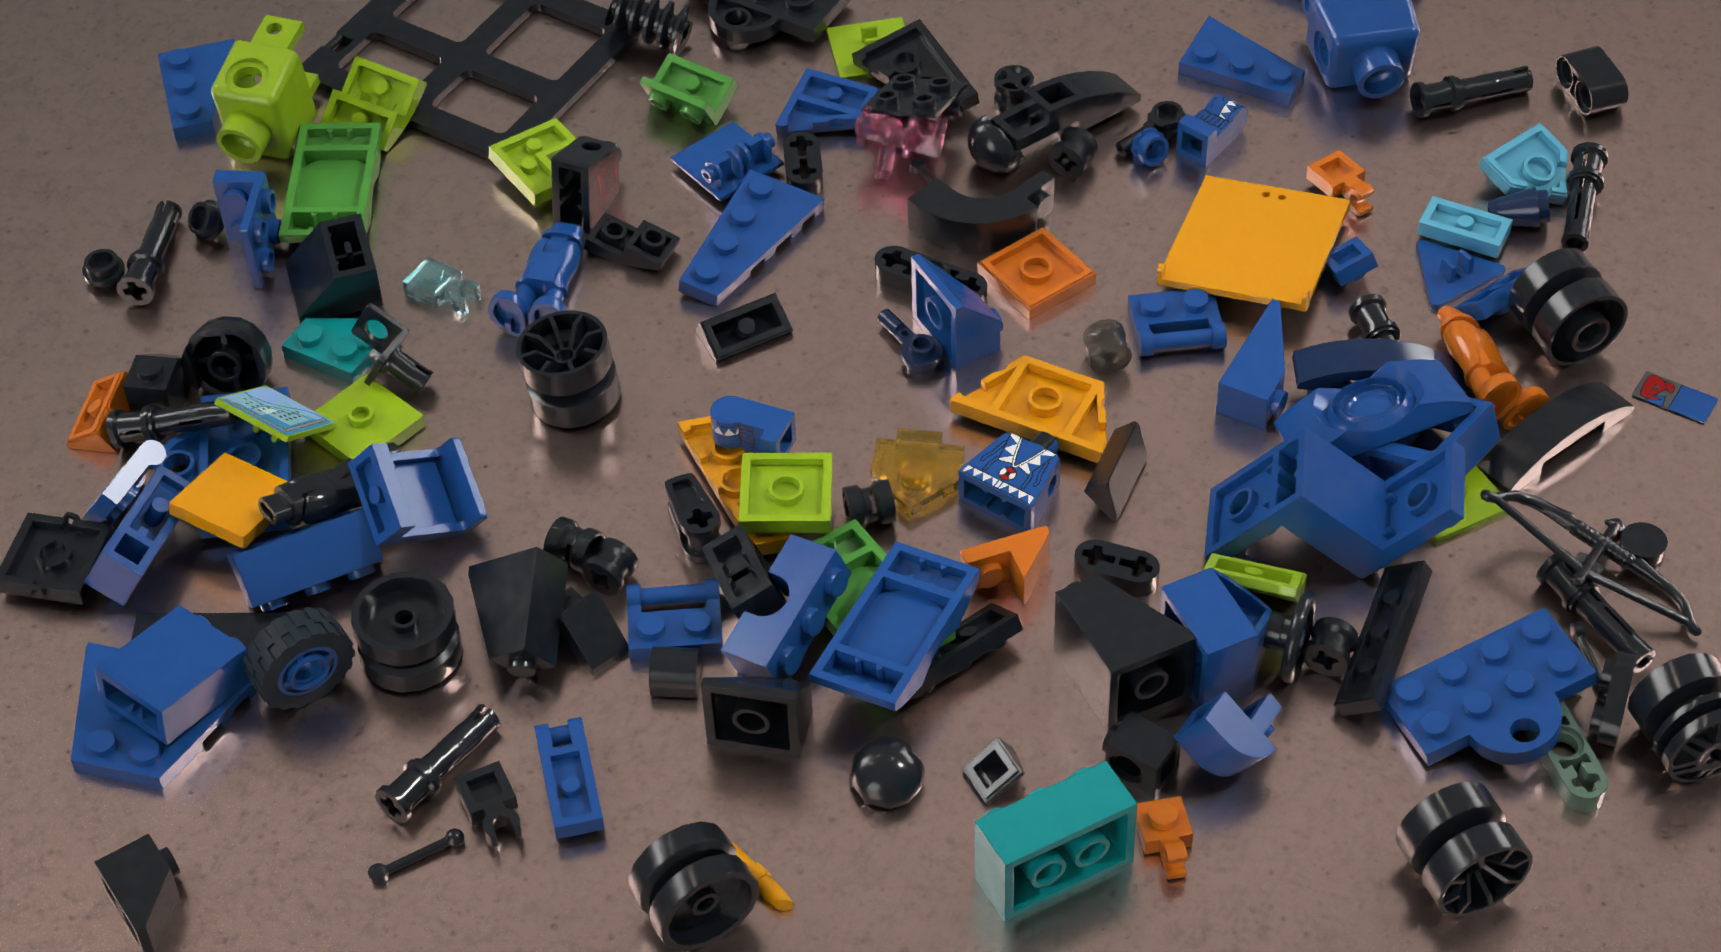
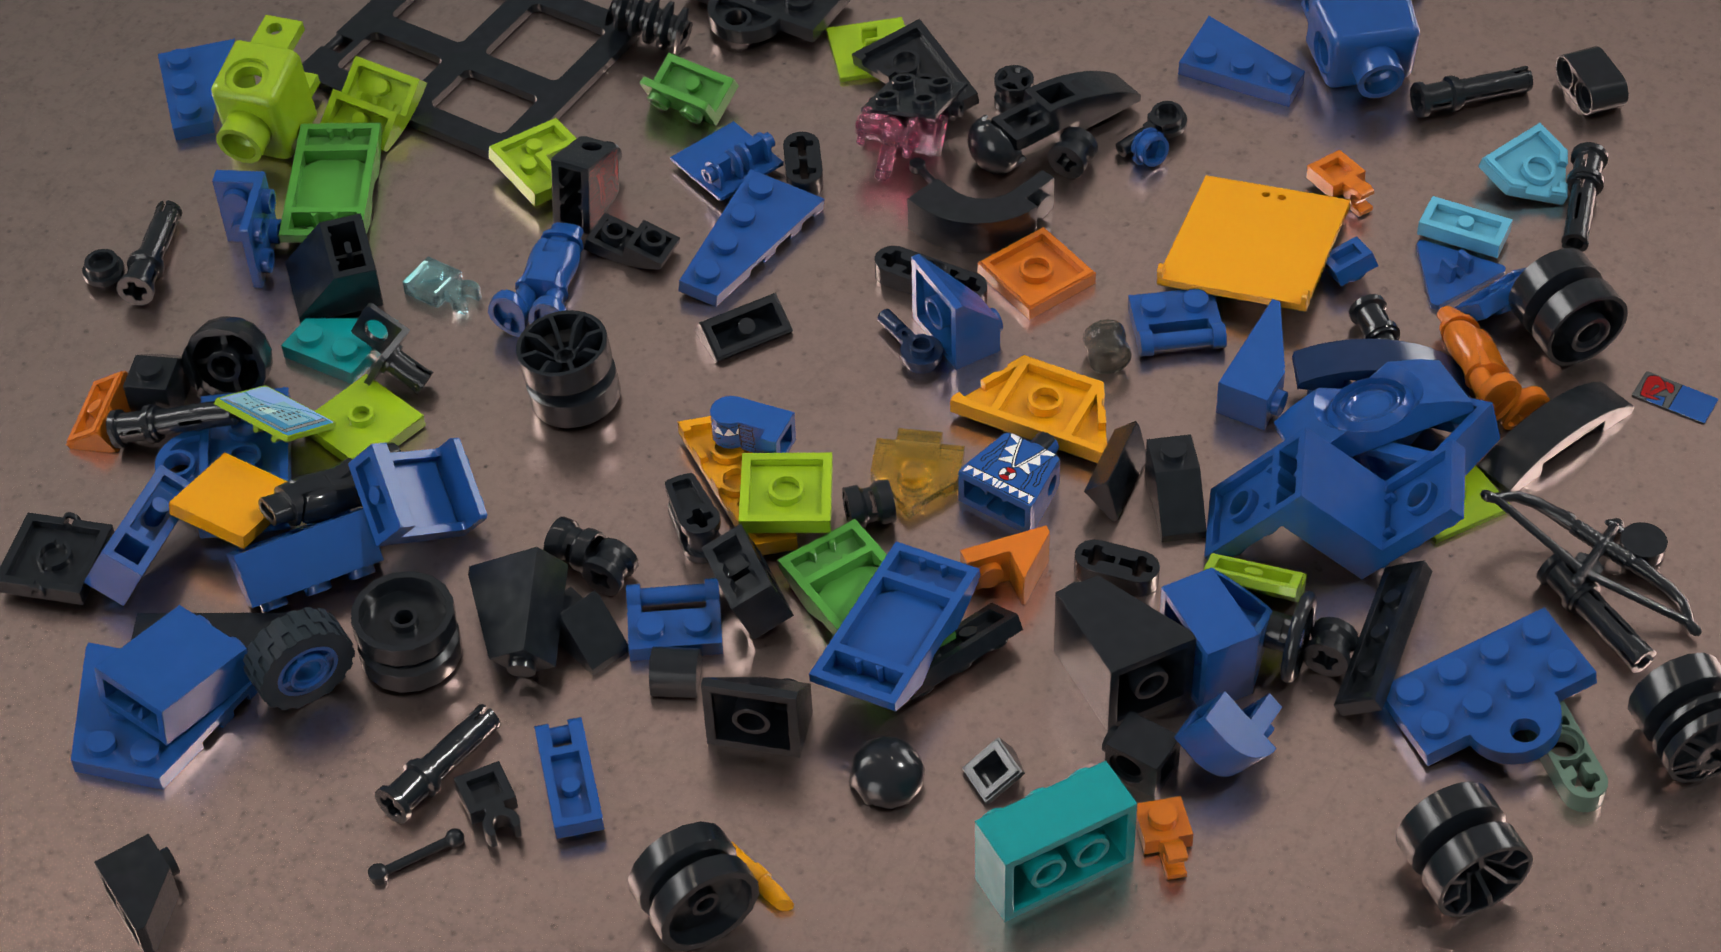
(126, 483): plate -> none
(205, 220): black plate -> none
(776, 643): blue arch -> none
(823, 104): blue wing -> none
(1175, 487): none -> black slope
(1214, 126): blue leg -> none
(1525, 207): dark blue cone -> none
(1578, 634): black hinge -> none
(1616, 677): black plate -> none

